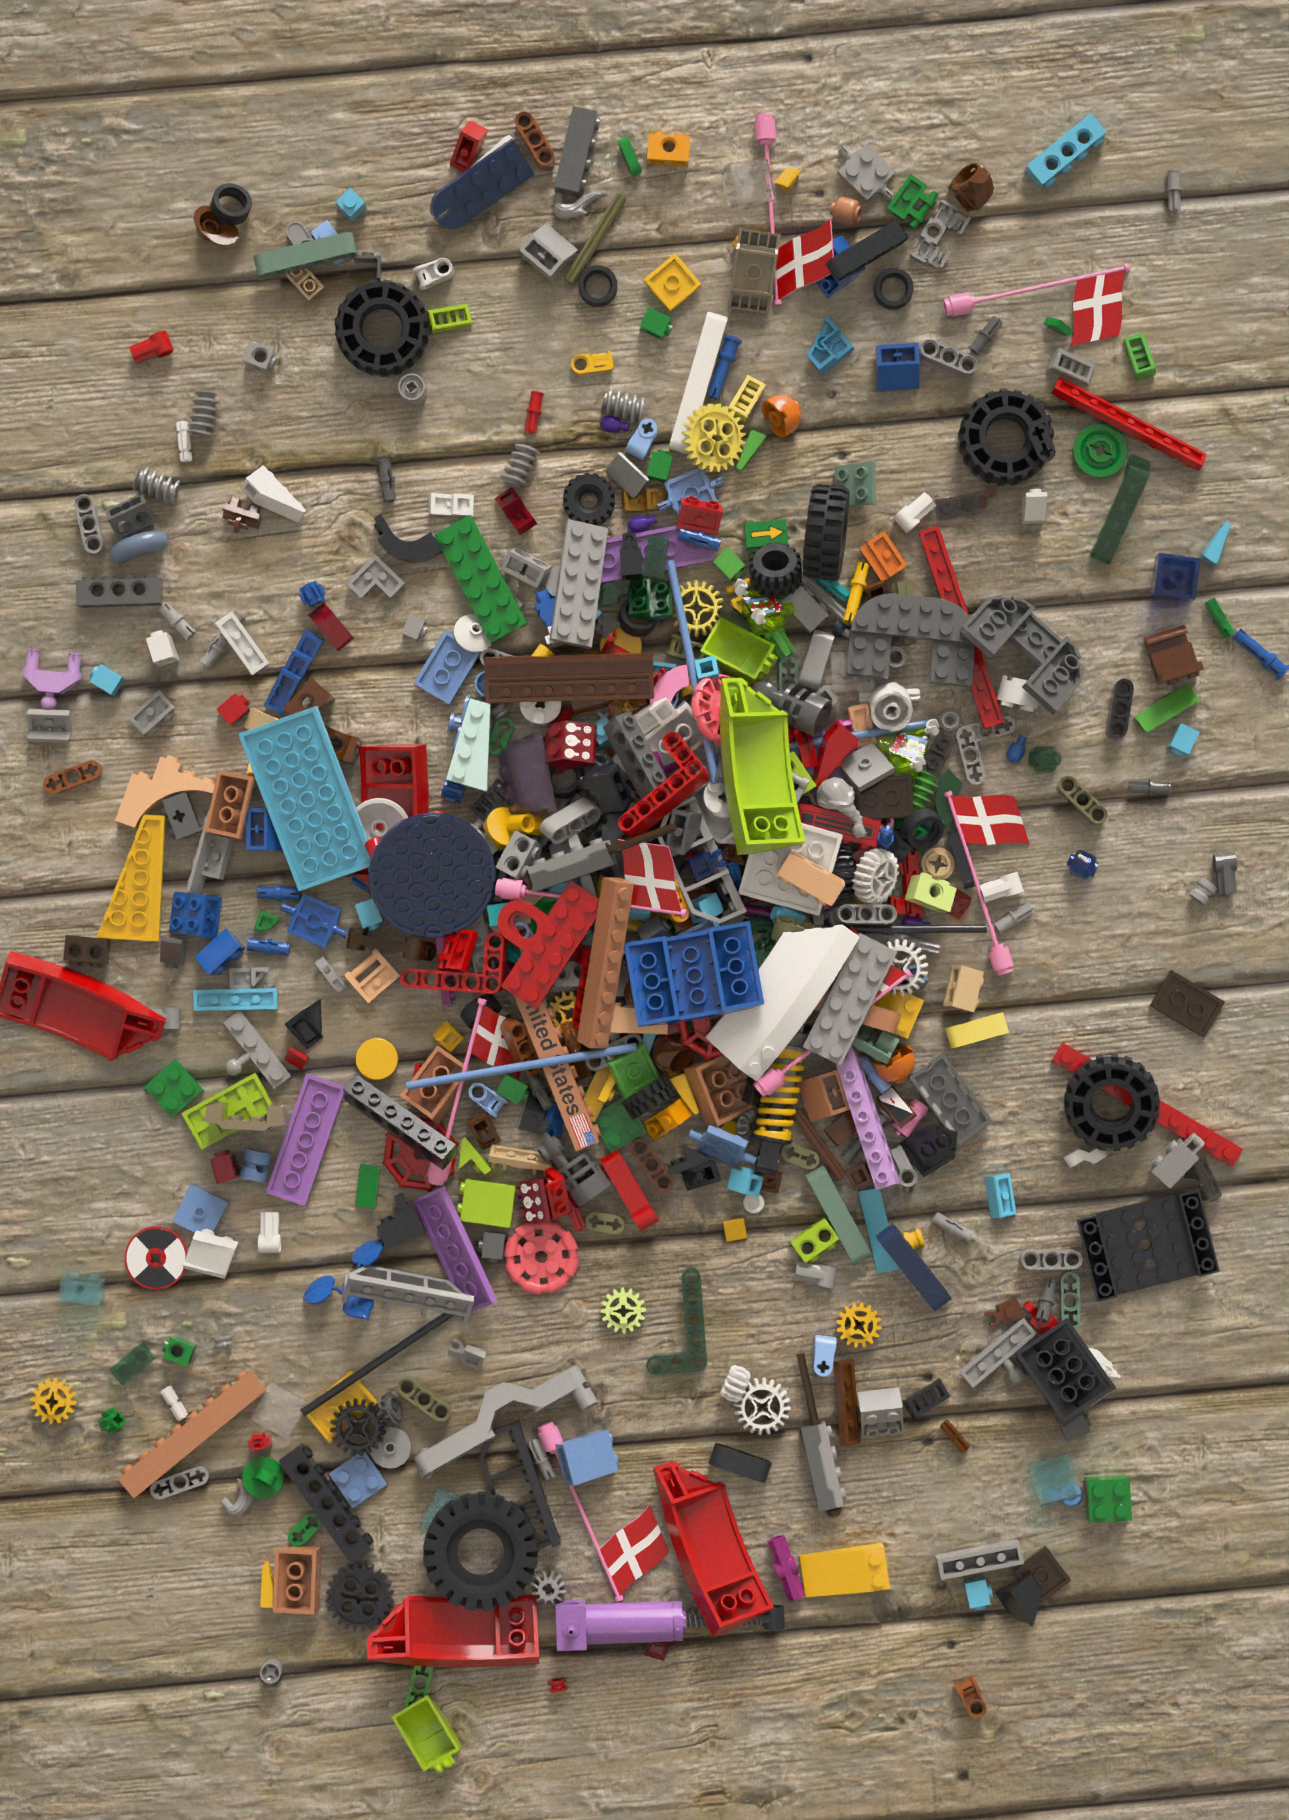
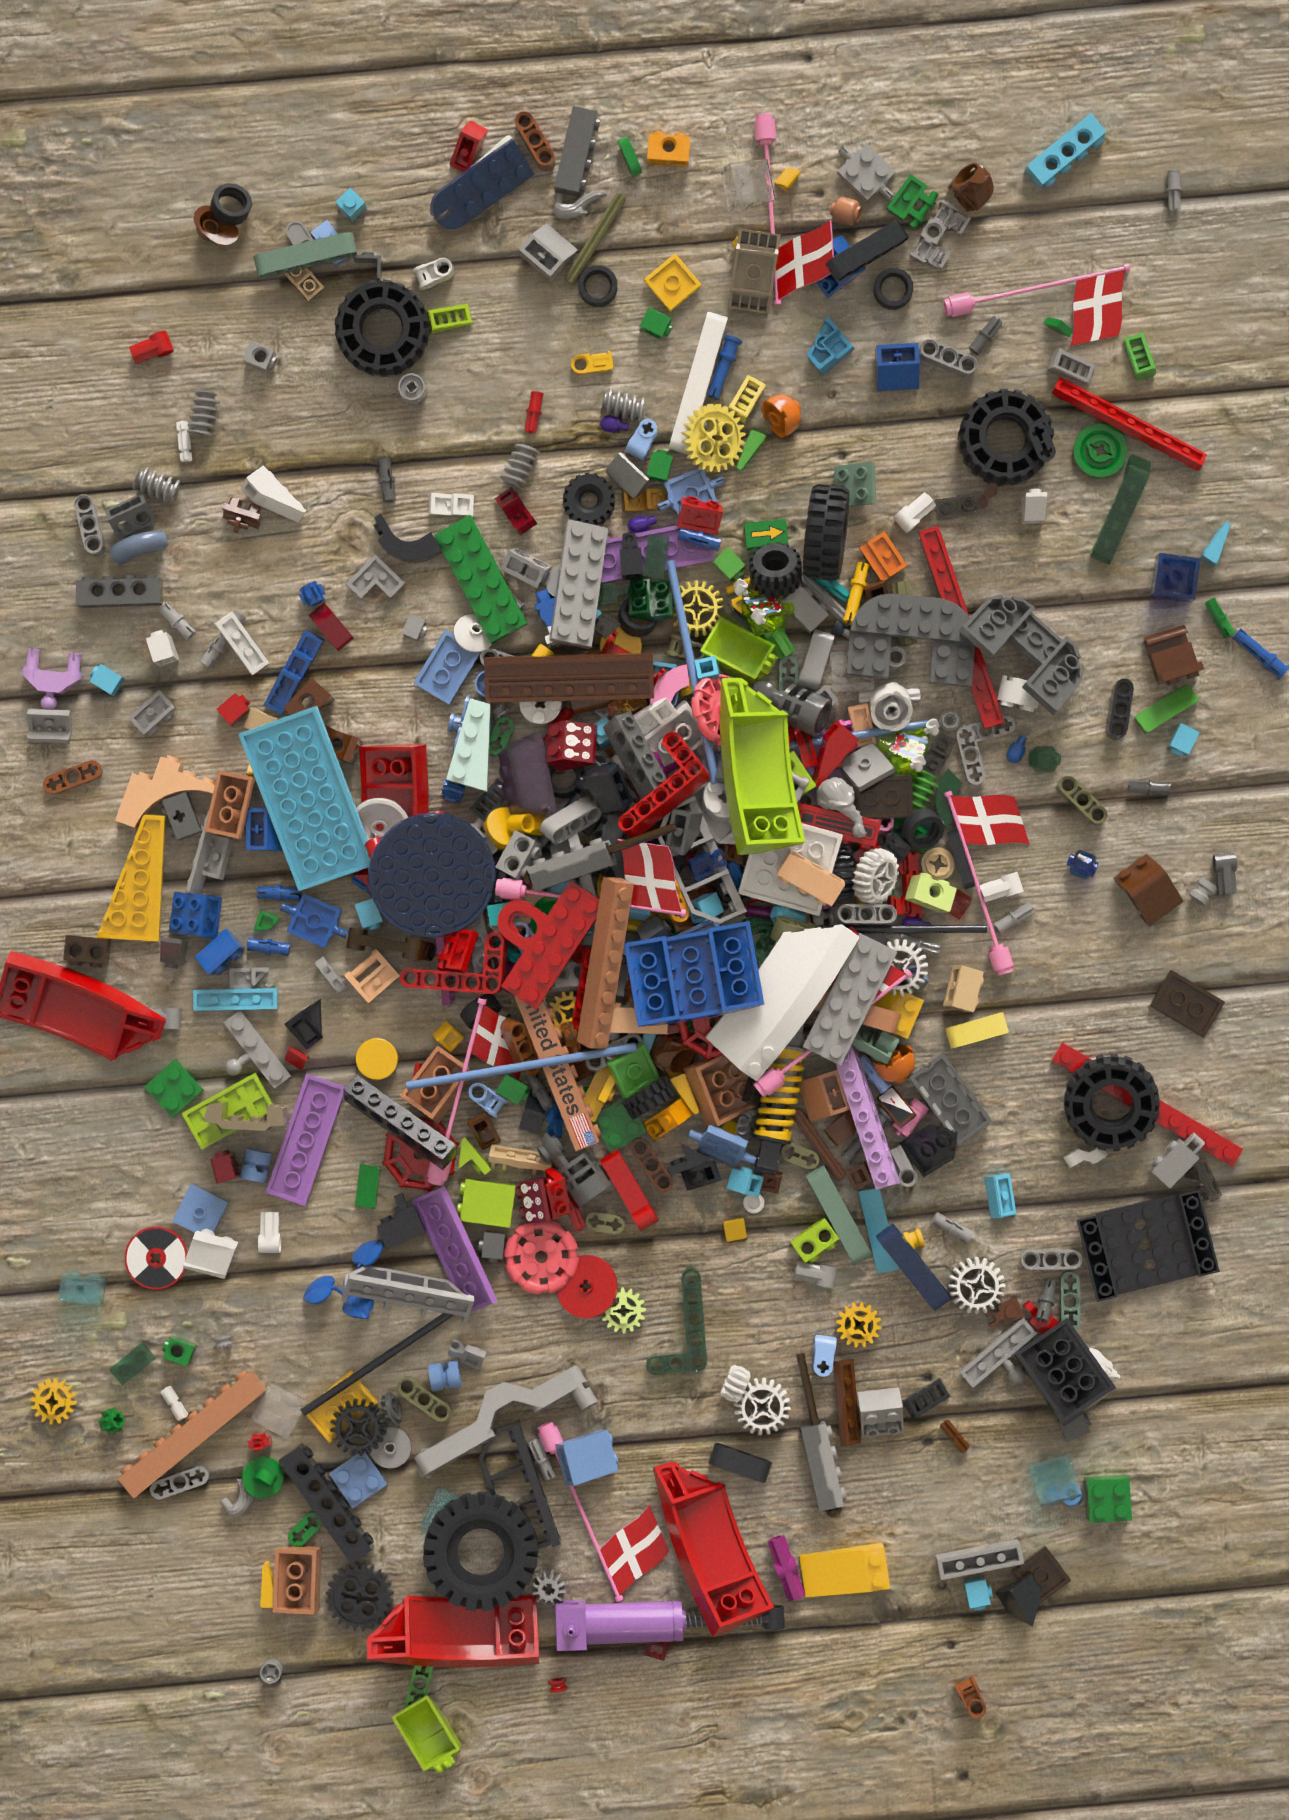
(445, 1375): none -> medium blue wheel
(602, 1291): none -> red piece
(885, 838): blue axle -> none
(979, 1276): none -> white gear
(1149, 889): none -> reddish brown piece

